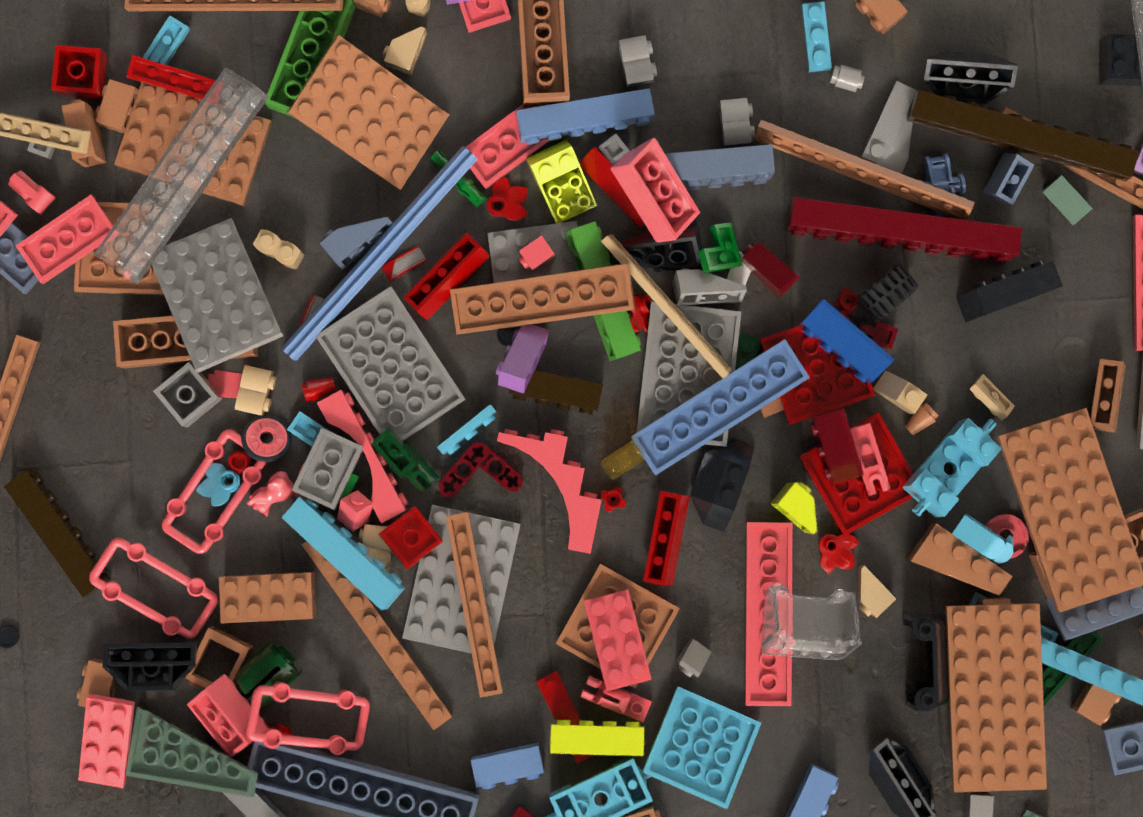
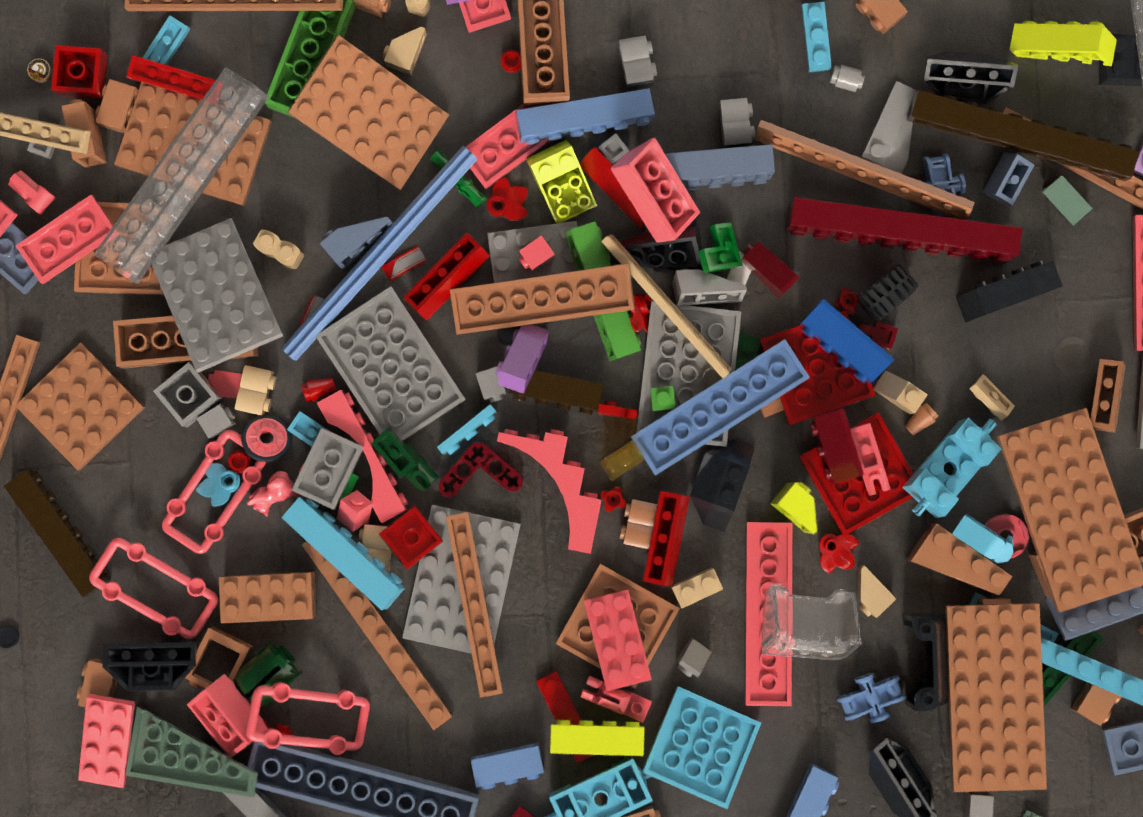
(39, 70): none -> tile
(80, 406): none -> nougat plate
(217, 420): none -> light grey brick
(489, 385): none -> light grey brick
(511, 61): none -> red plate
(610, 408): none -> red plate
(640, 523): none -> nougat brick
(662, 398): none -> bright green plate
(696, 587): none -> tan brick
(878, 696): none -> medium blue axle
(1064, 41): none -> neon yellow wedge

